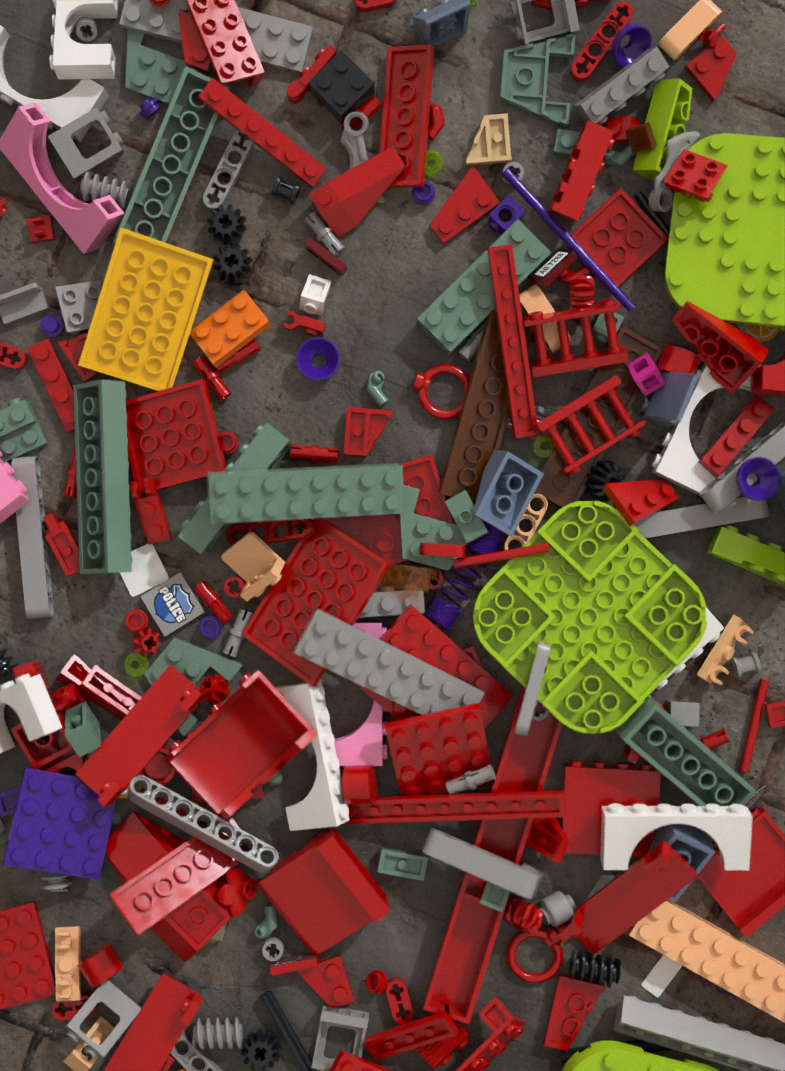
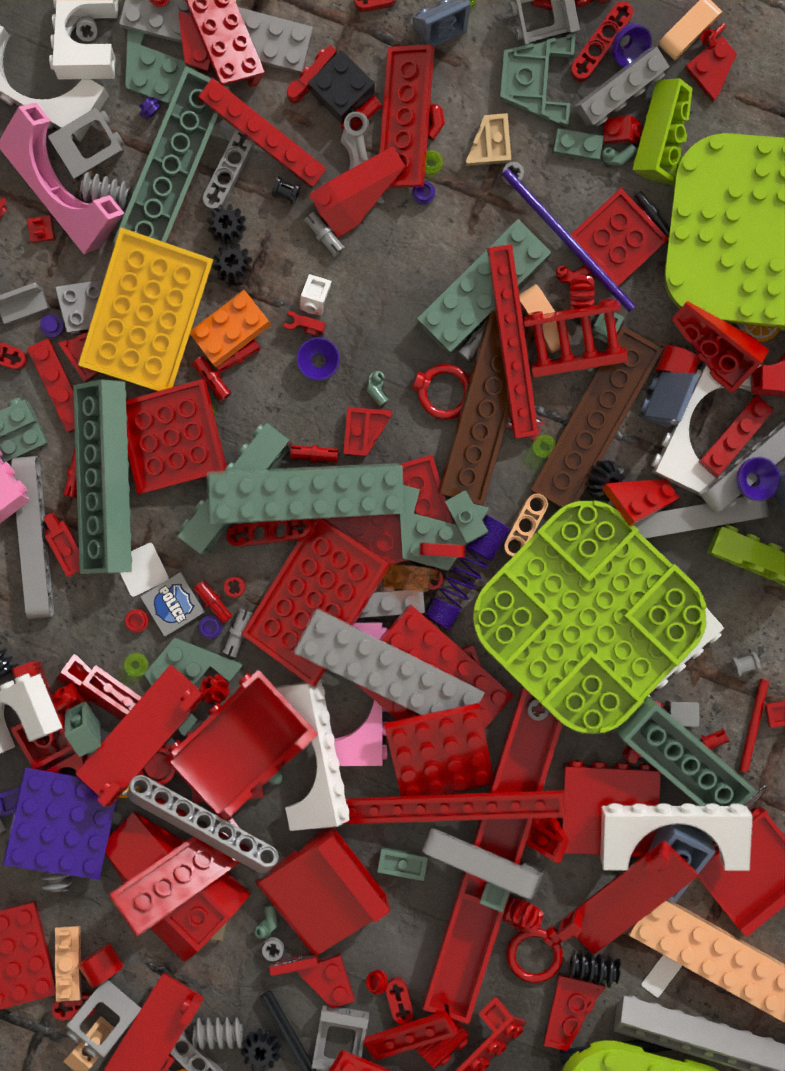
(151, 512): red hinge -> none
(152, 644): red gear -> none
(229, 442): red plate -> none
(237, 891): red plate -> none
(254, 563): light nougat bracket -> none
(325, 256): dark red tile -> none
(359, 784): red piece -> none
(464, 207): red wing -> none
(471, 780): light grey pin -> none
(501, 555): red bar -> none
(506, 491): sand blue slope -> none
(507, 206): dark purple brick -> none
(532, 689): light grey beam -> none
(553, 267): tile -> none
(557, 908): light grey head -> none
(569, 414): red fence -> none
(580, 172): red wedge -> none
(640, 137): reddish brown plate -> none
(646, 374): dark pink brick -> none
(674, 148): light grey piece -> none
(694, 175): red hinge -> none
(723, 650): light nougat plate -> none

